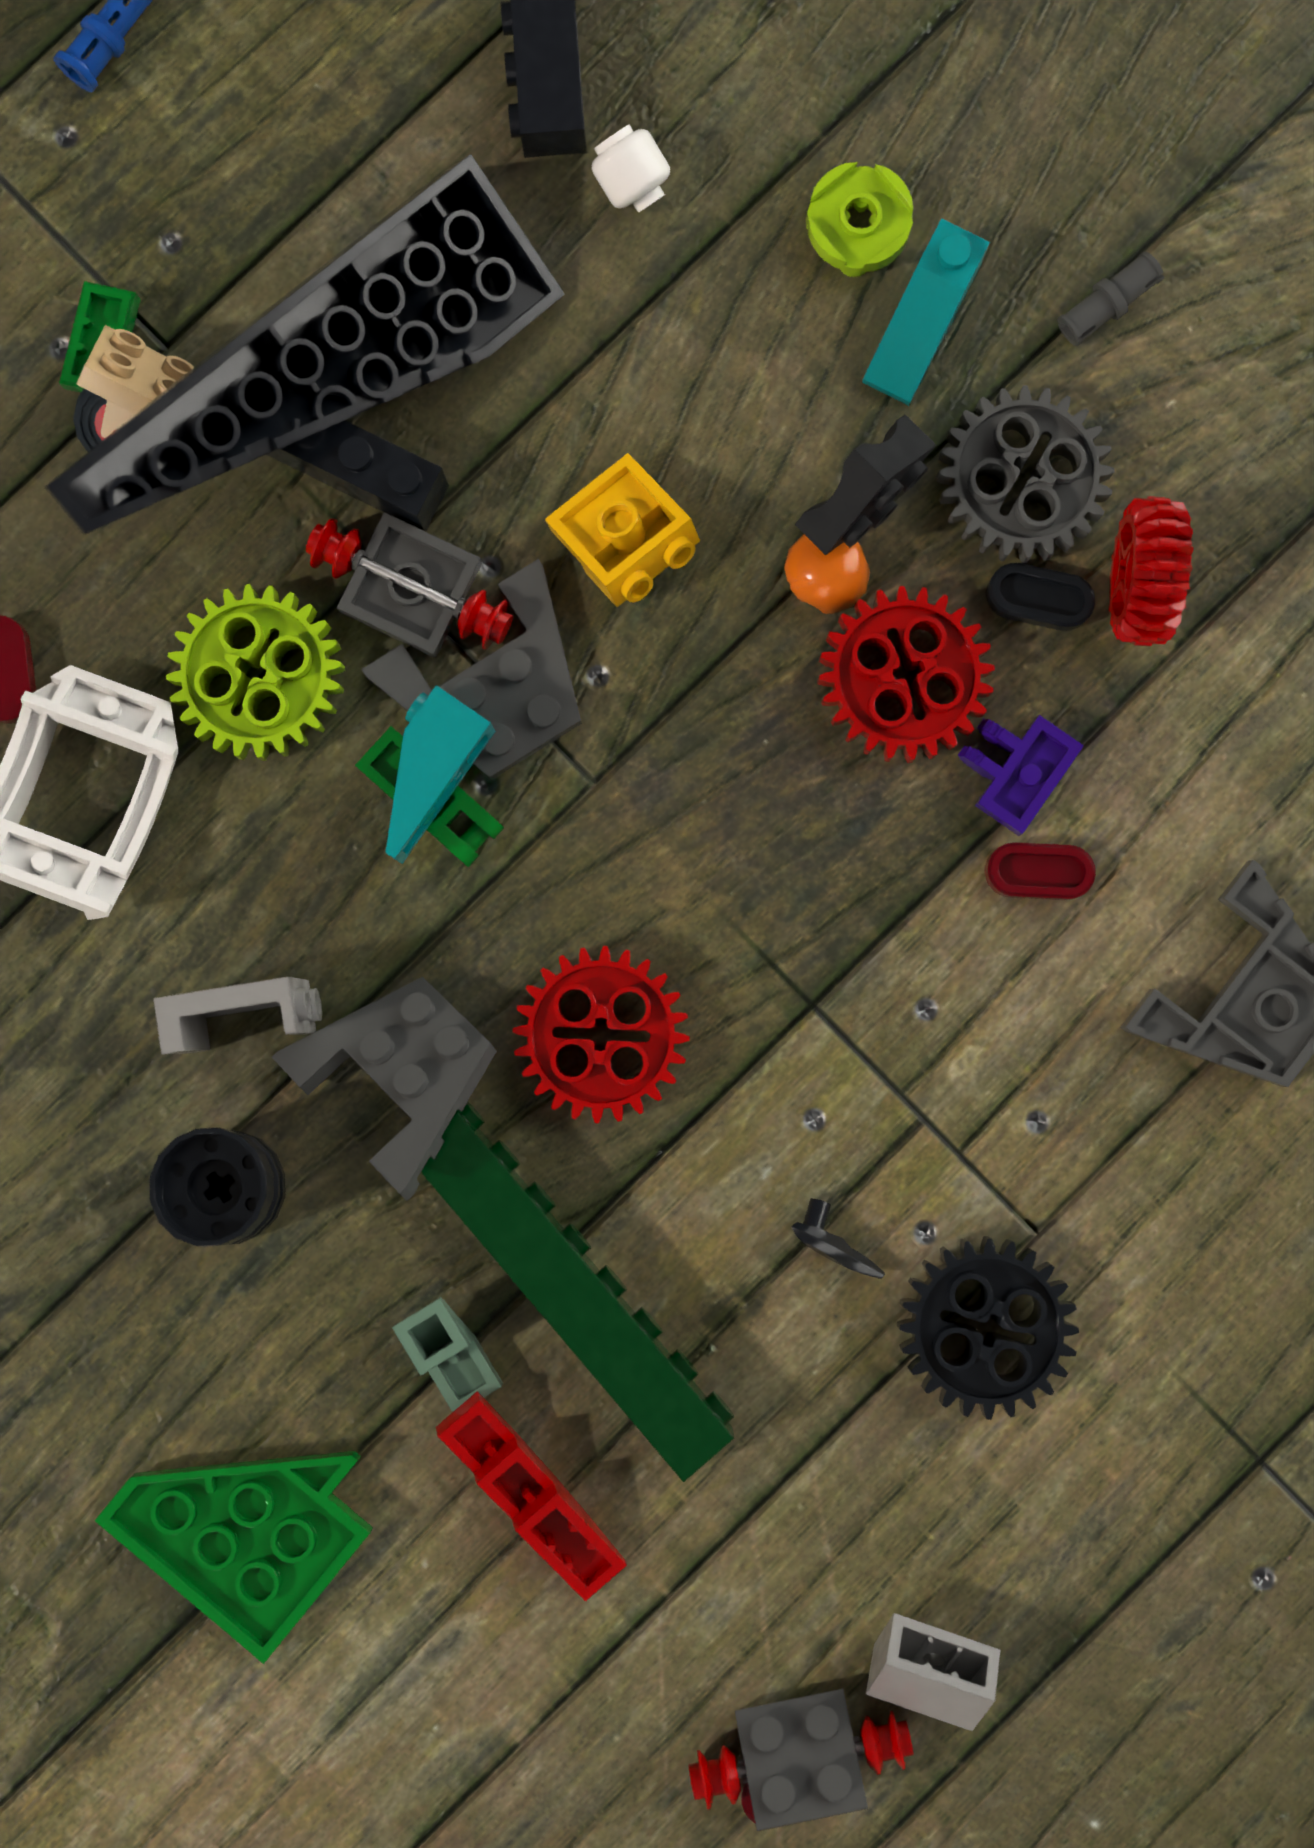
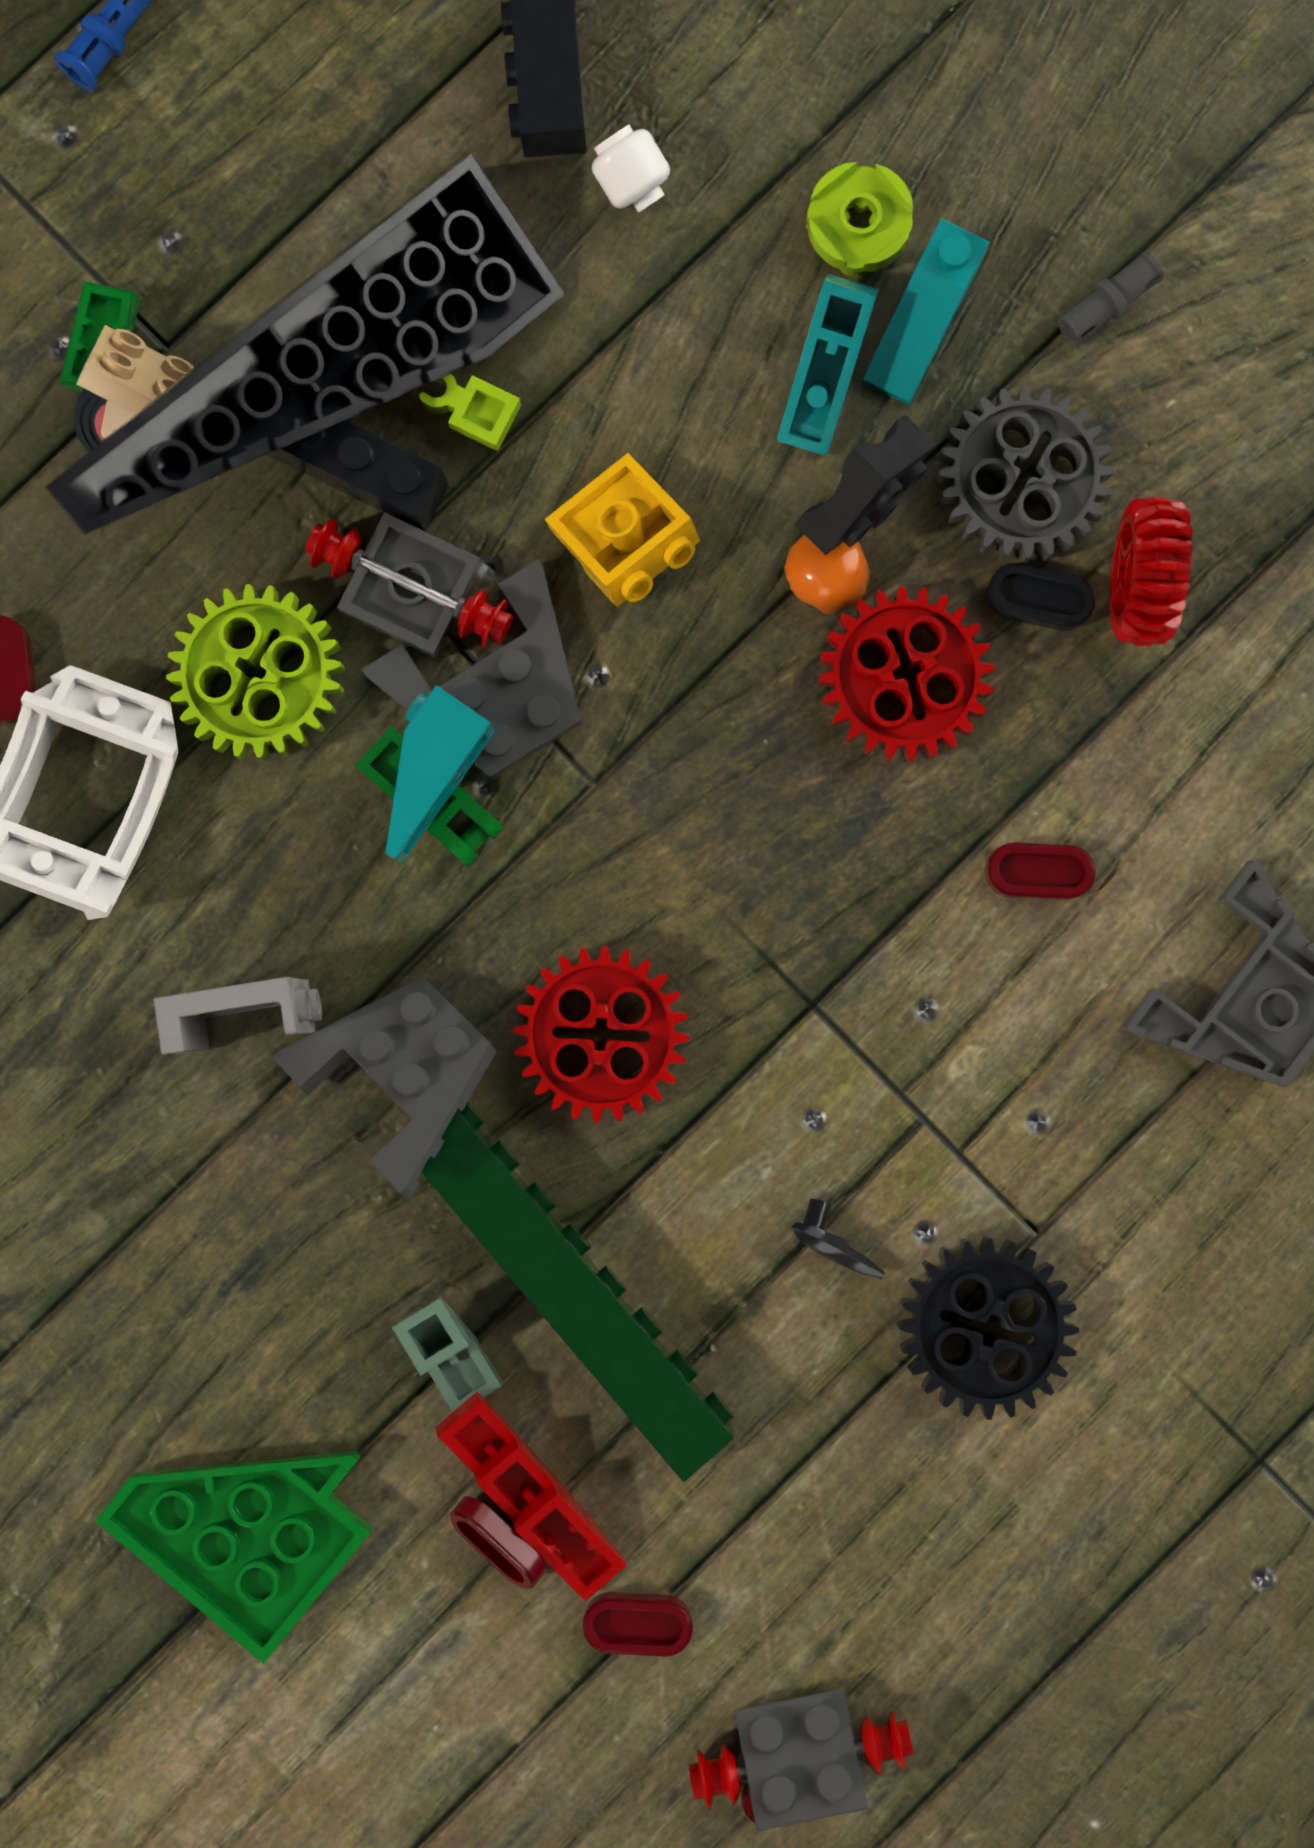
(187, 1183): black wheel -> none
(477, 411): none -> lime plate
(497, 1542): none -> dark red tile
(637, 1624): none -> dark red tile
(827, 364): none -> teal slope
(933, 1672): light grey brick -> none
(1028, 773): dark purple hinge -> none

